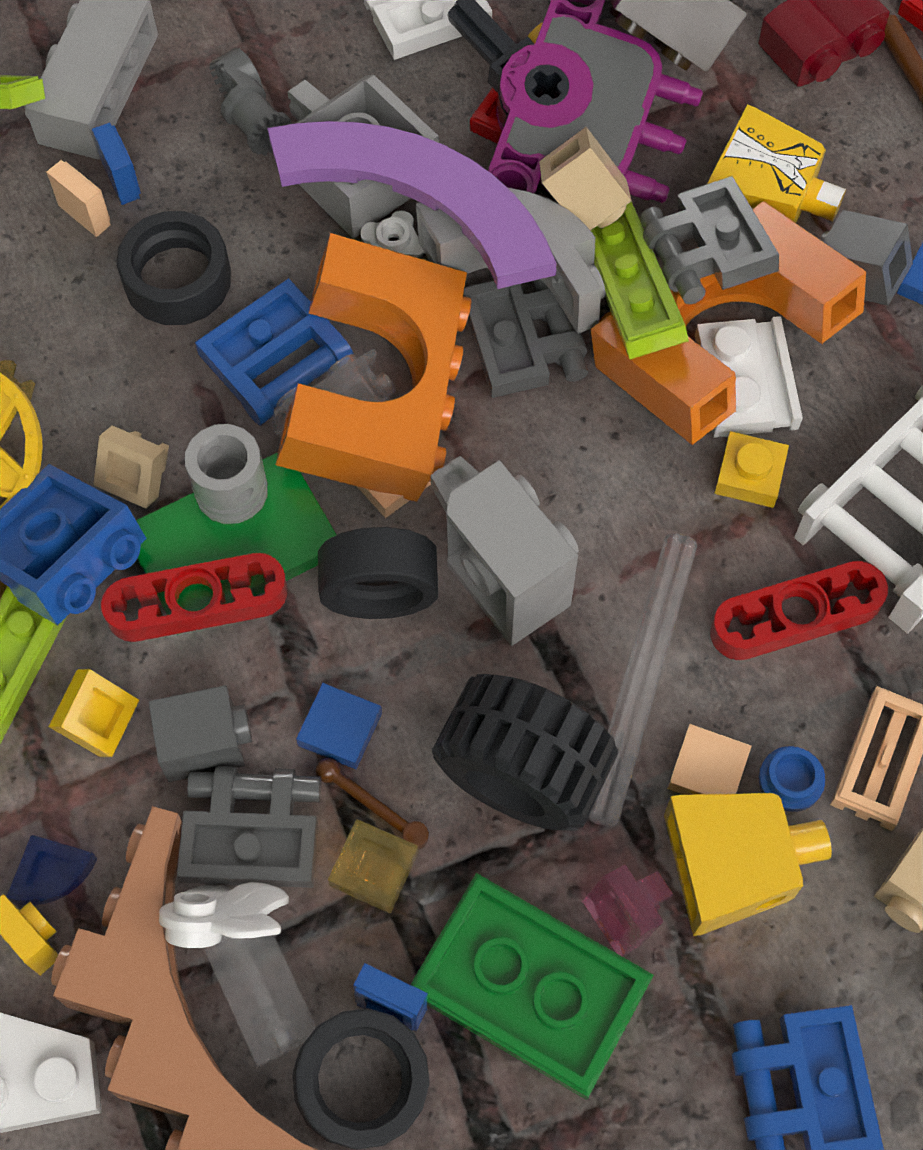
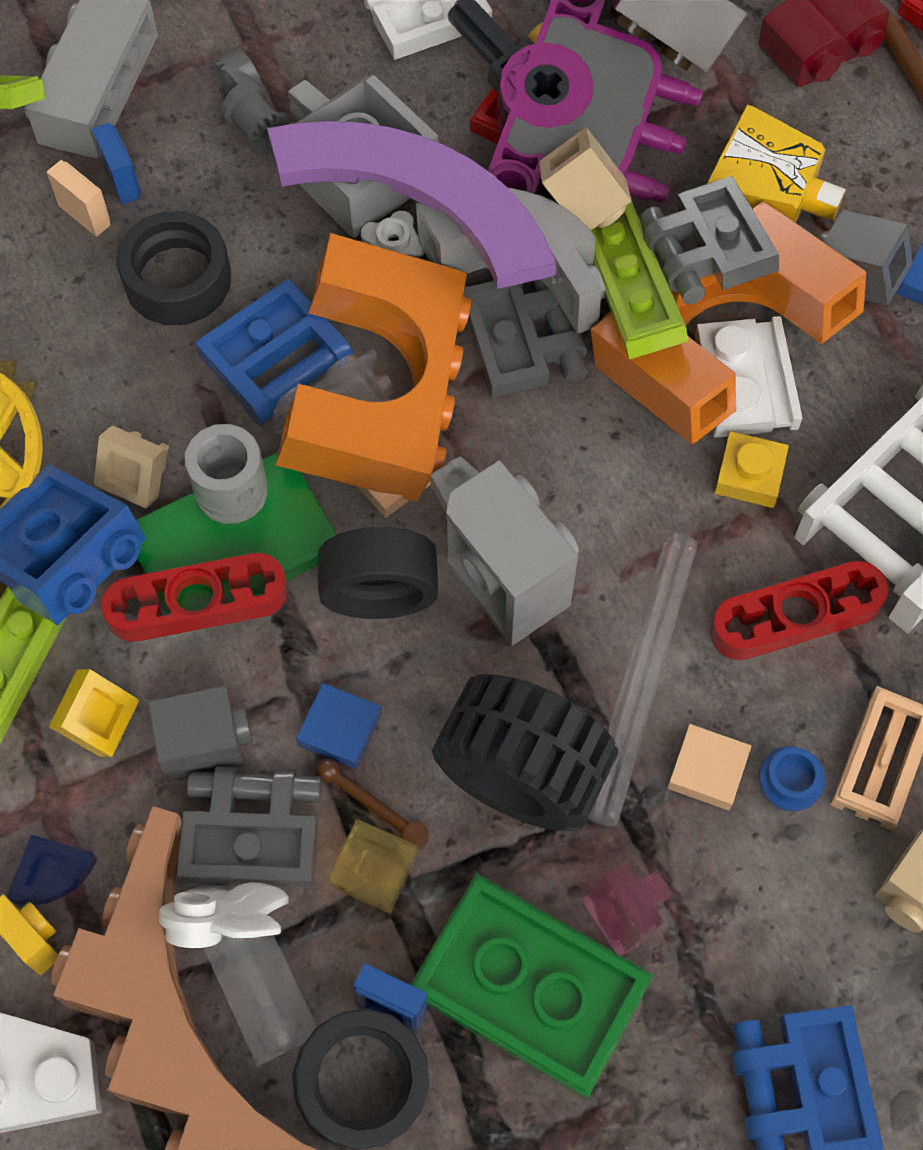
(738, 855): yellow torso -> none

